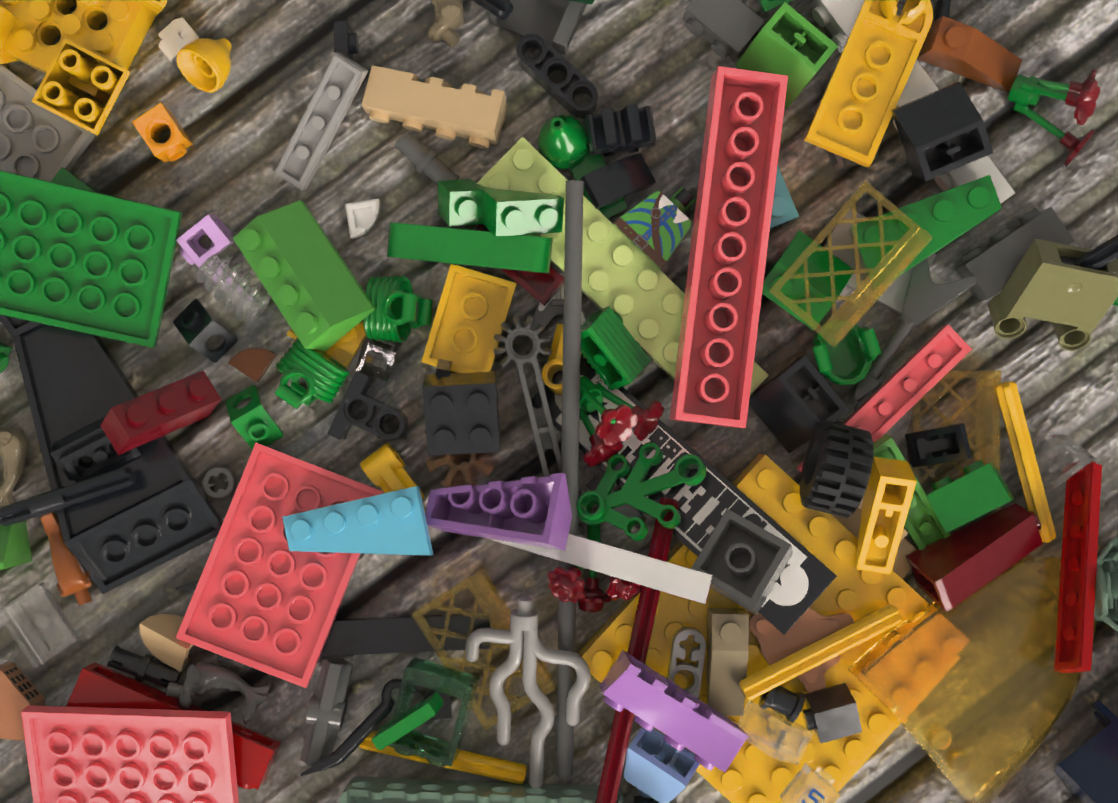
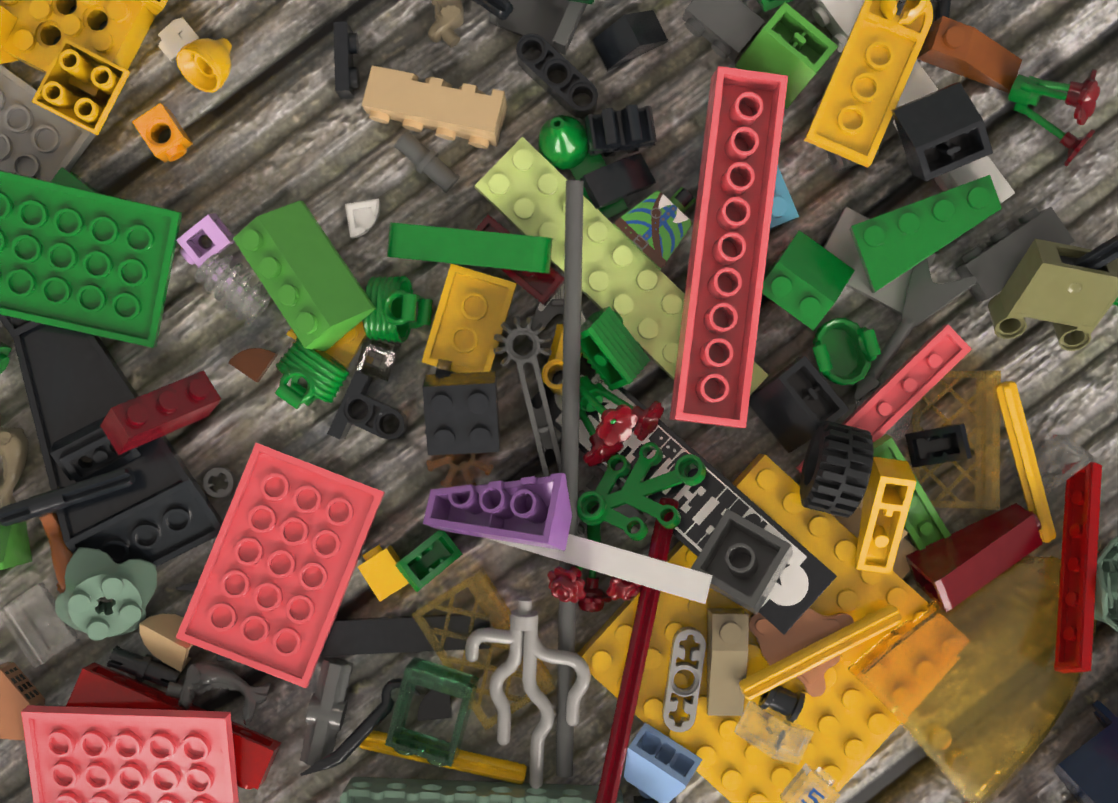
(95, 575): none -> sand green brick
(198, 326): black bracket -> none
(252, 420): green bracket -> none
(320, 121): light grey tile -> none
(368, 525): medium azure wing -> none
(381, 571): none -> yellow brick
(387, 470): yellow piece -> none
(408, 721): green tile -> none
(428, 559): none -> green slope
(498, 209): green arch -> none
(629, 38): none -> black slope
(672, 711): medium lavender wedge -> none
(832, 713): brick -> none
(873, 285): clear yellow fence -> none
(969, 496): green brick -> none

